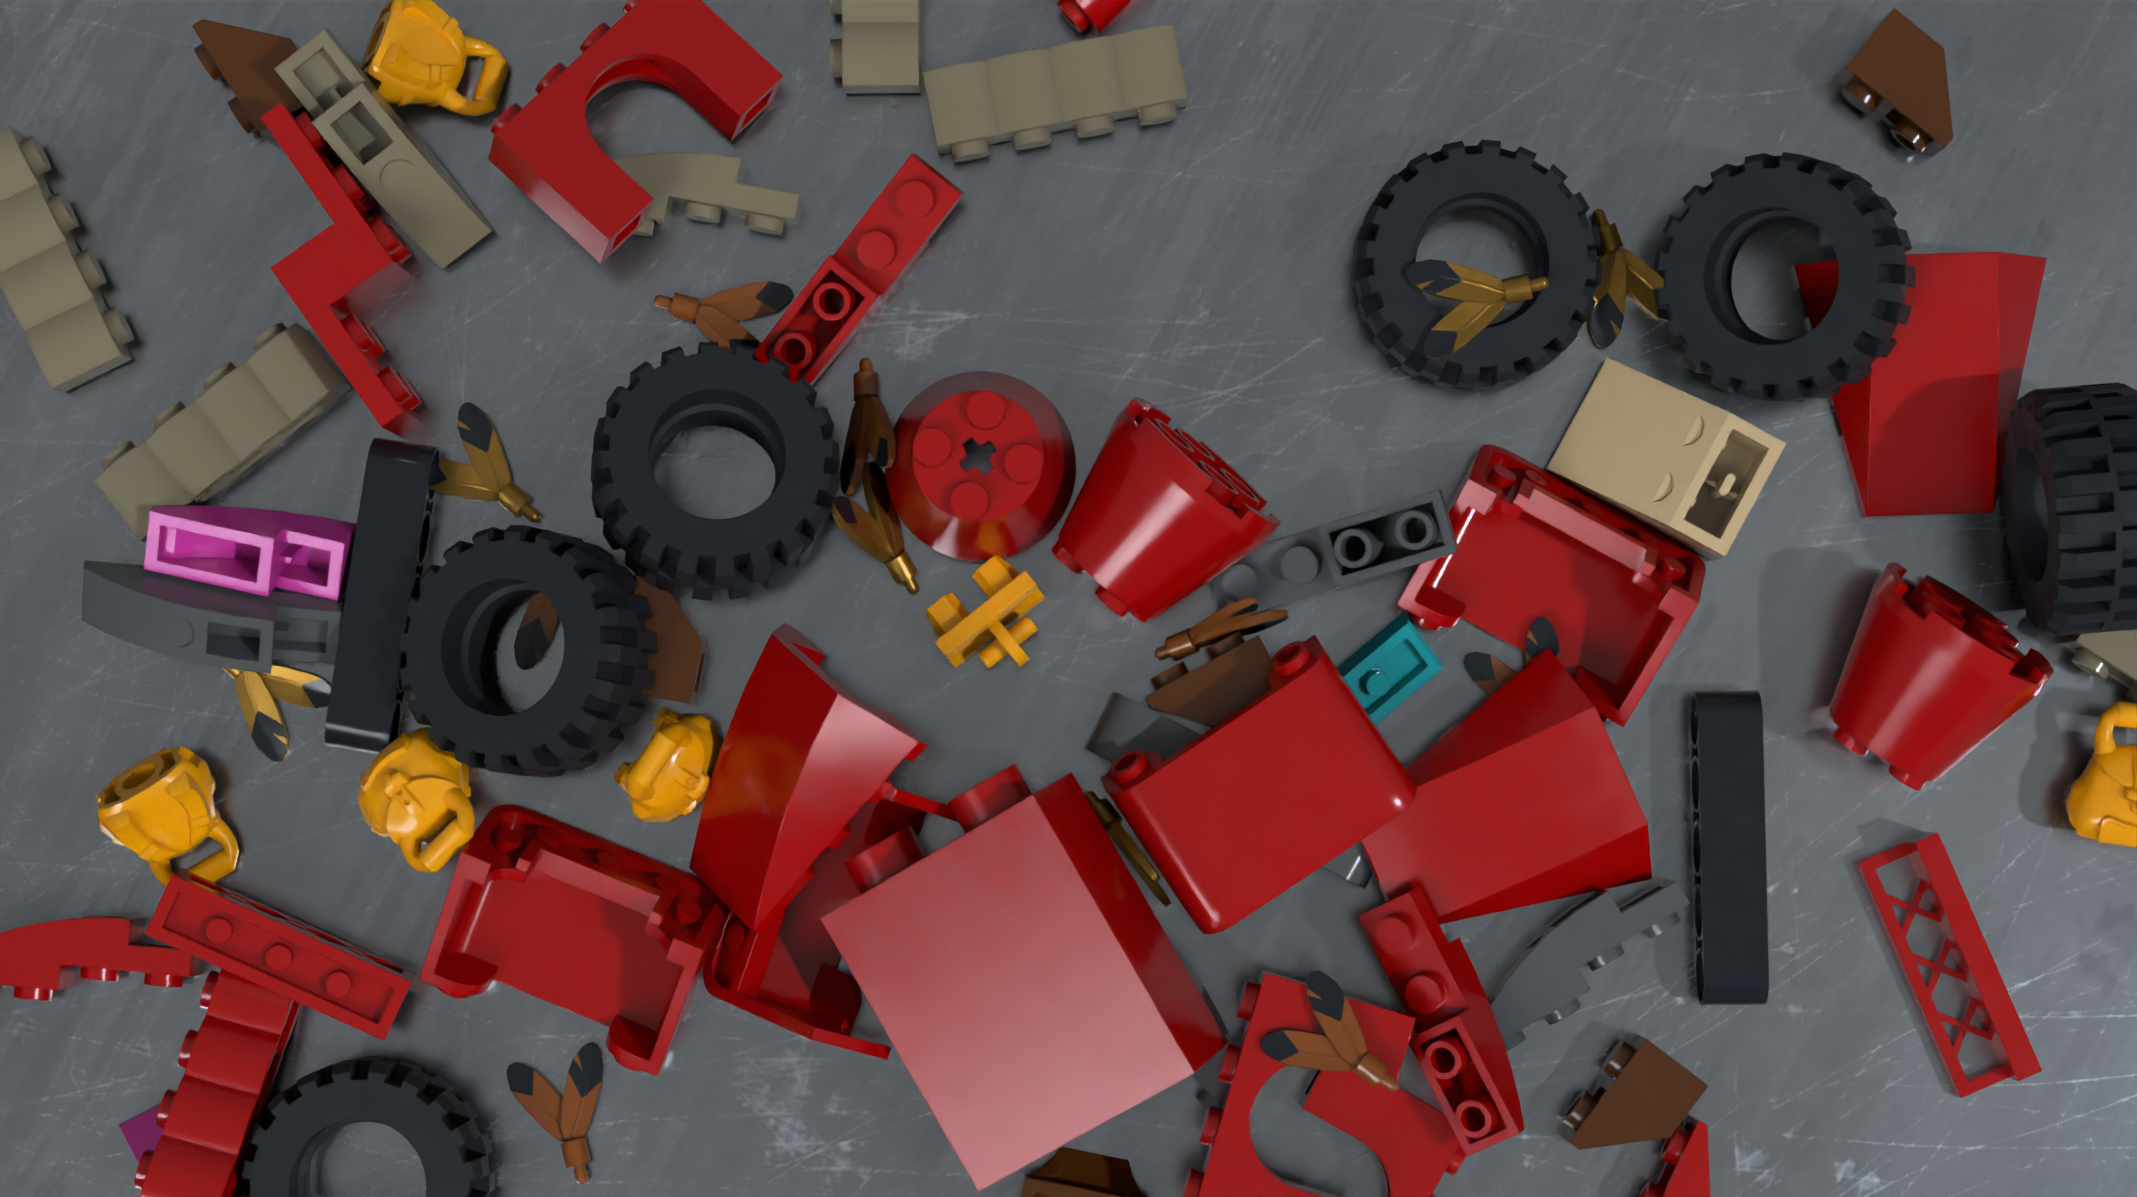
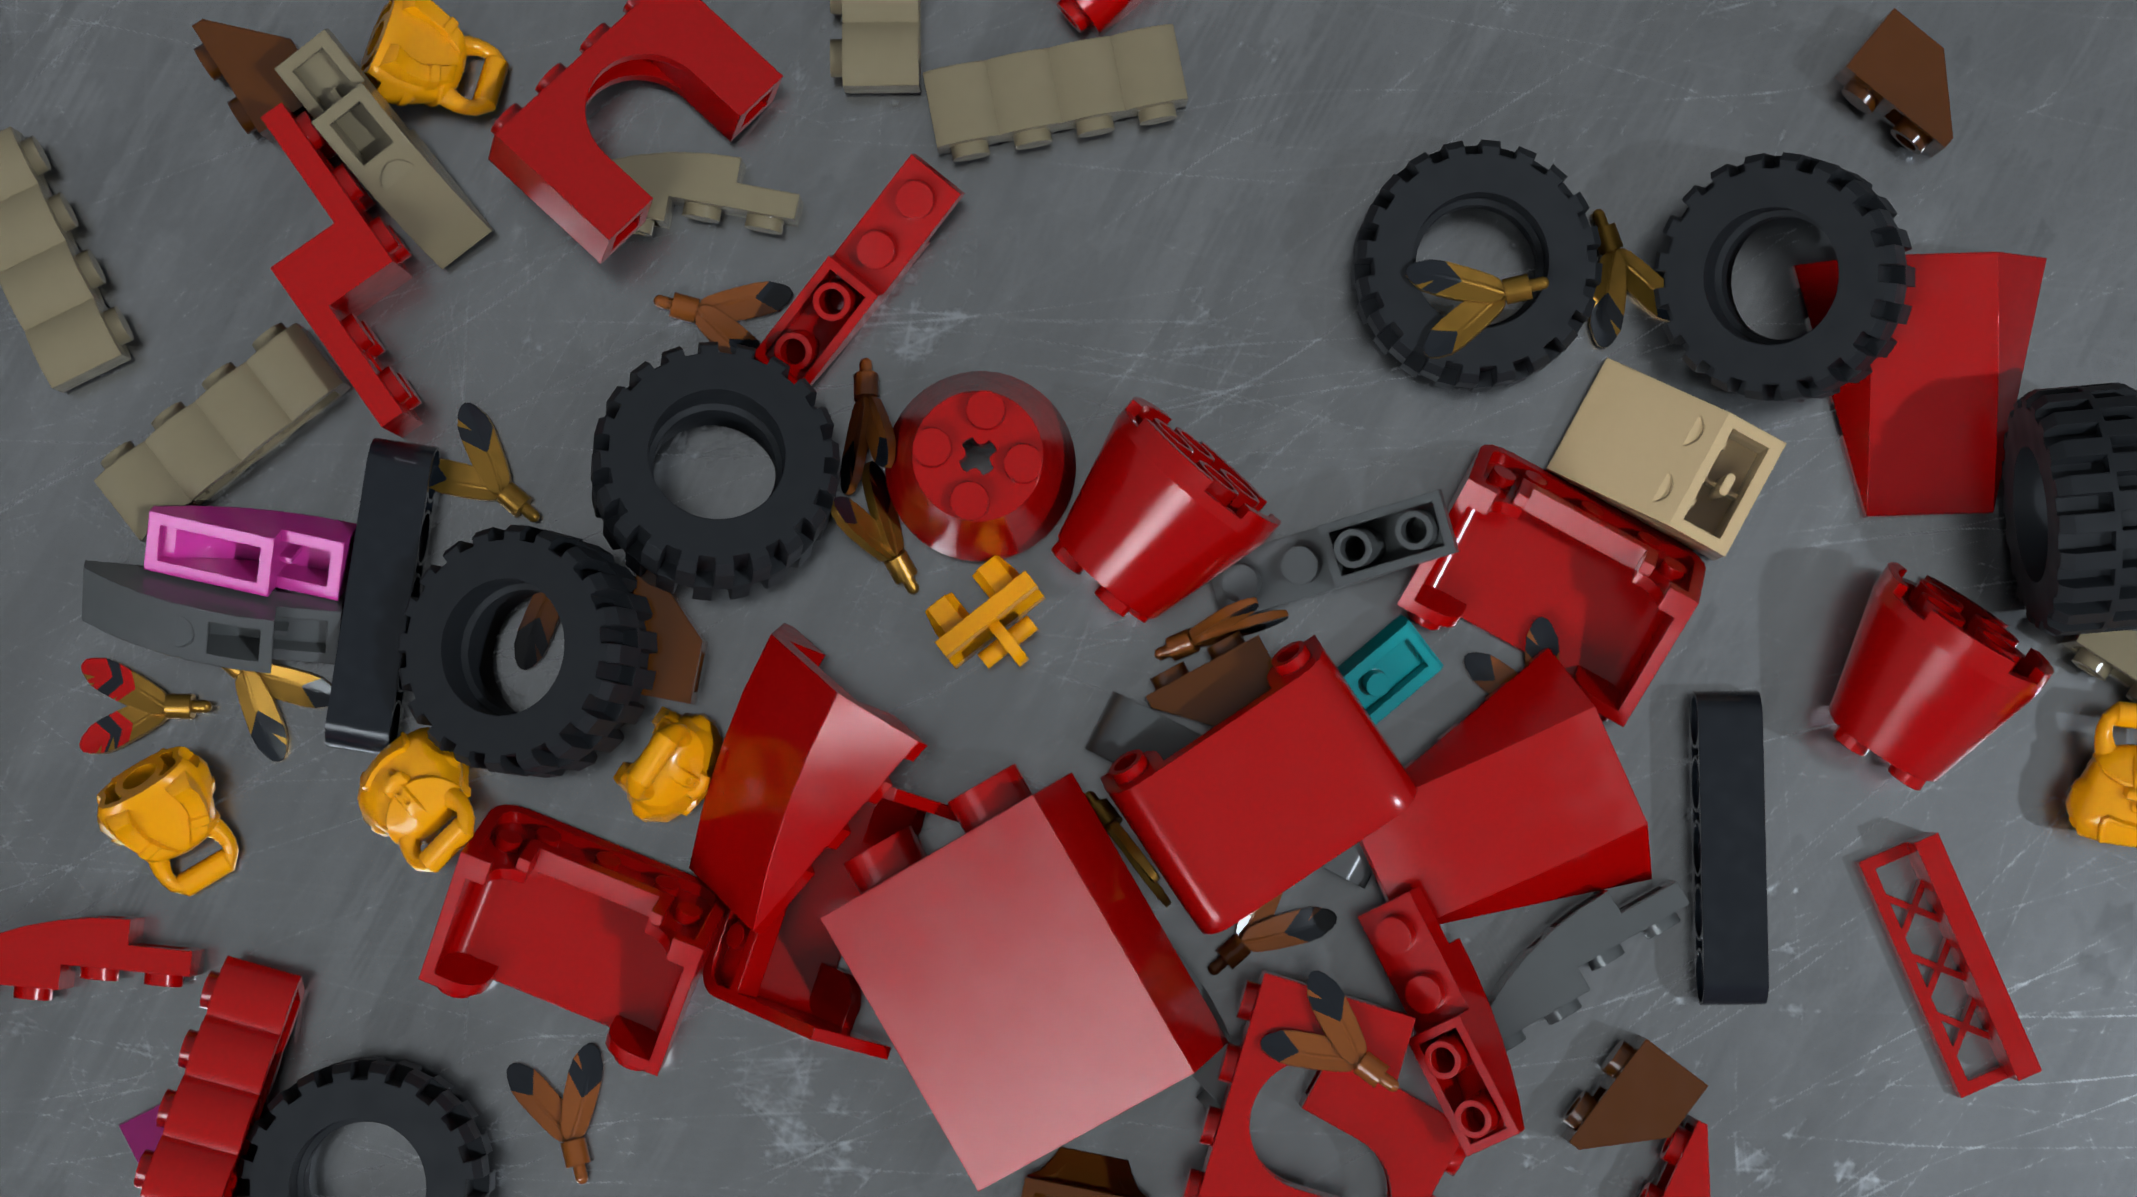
(145, 710): none -> piece
(280, 953): red fence -> none
(1268, 932): none -> dark orange piece

